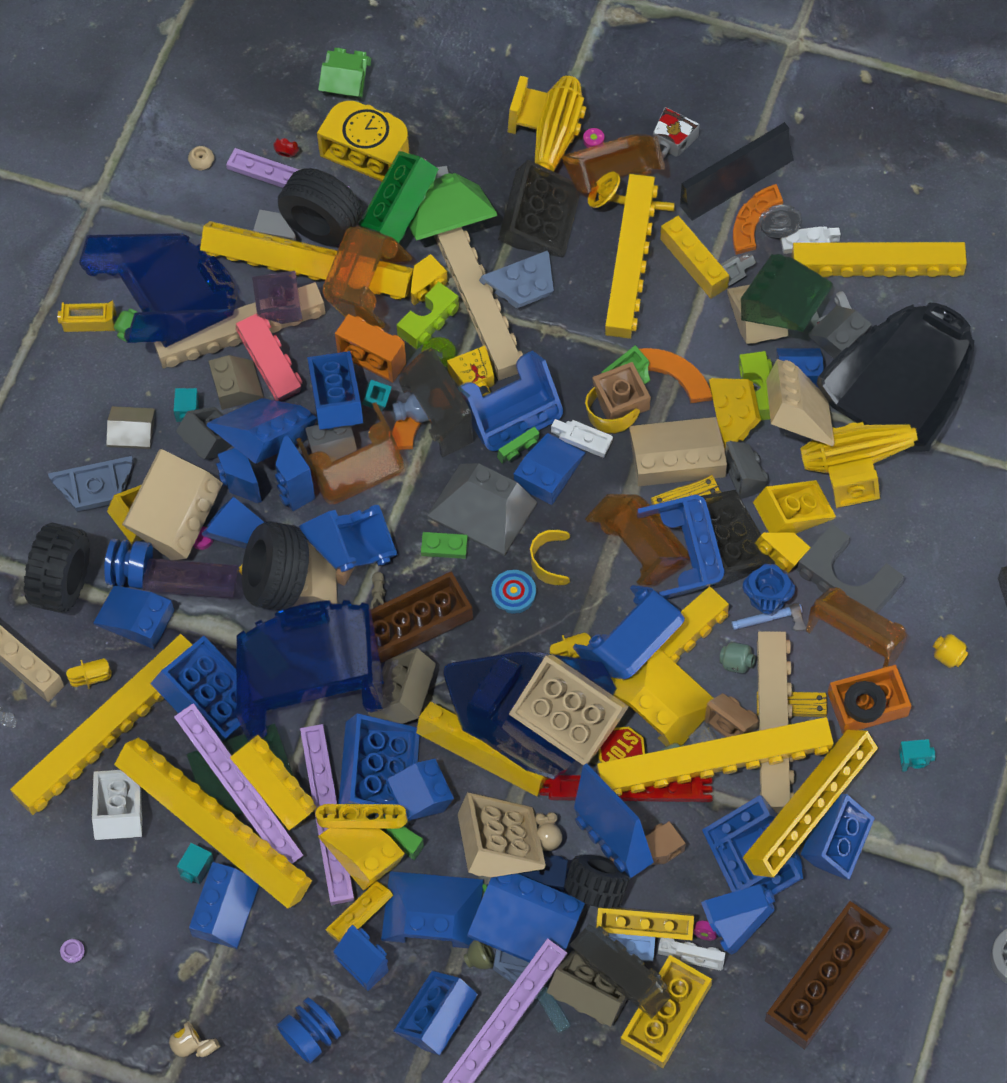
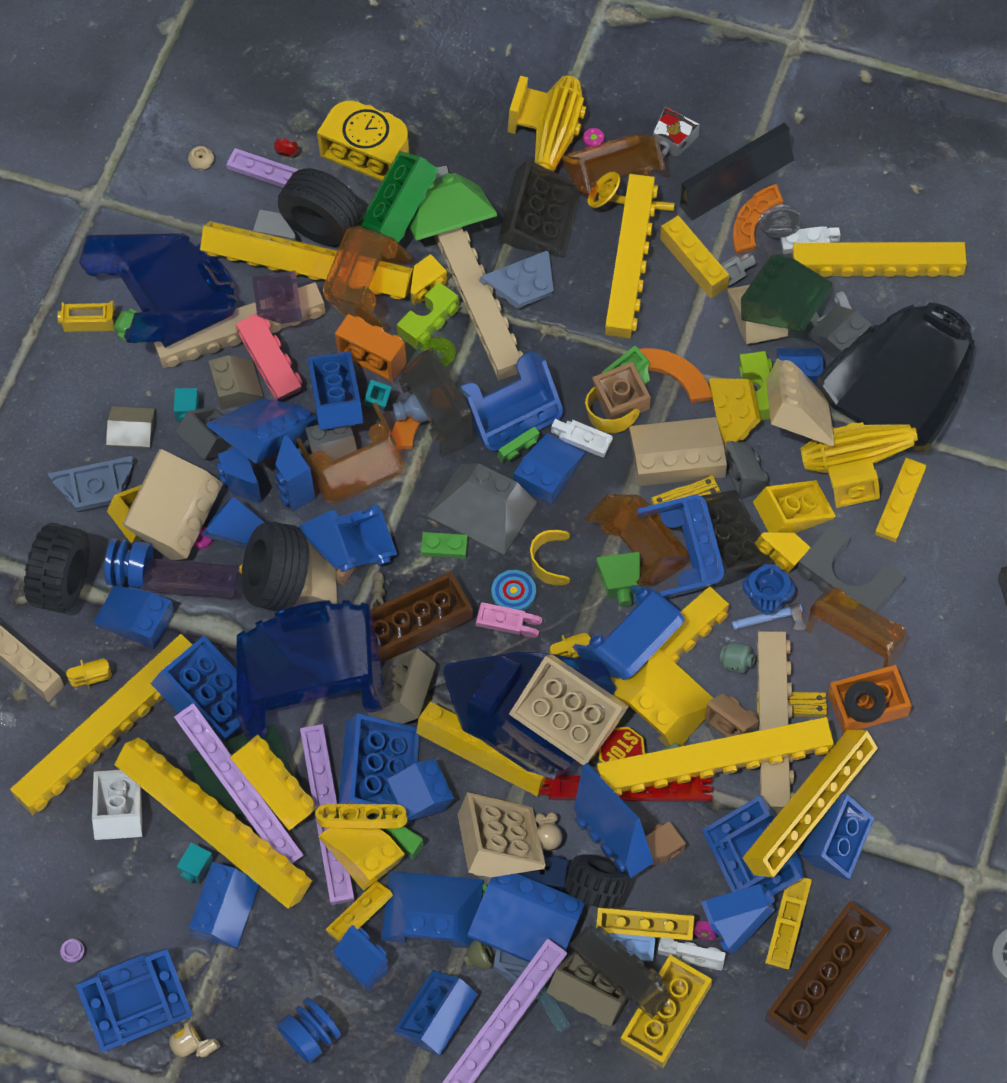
(133, 998): none -> blue slope
(344, 72): bright green piece -> none
(474, 368): yellow torso -> none
(507, 620): none -> bright pink hinge
(618, 575): none -> bright green torso
(788, 924): none -> yellow slope
(900, 500): none -> yellow plate
(915, 754): teal brick -> none
(950, 650): yellow head -> none

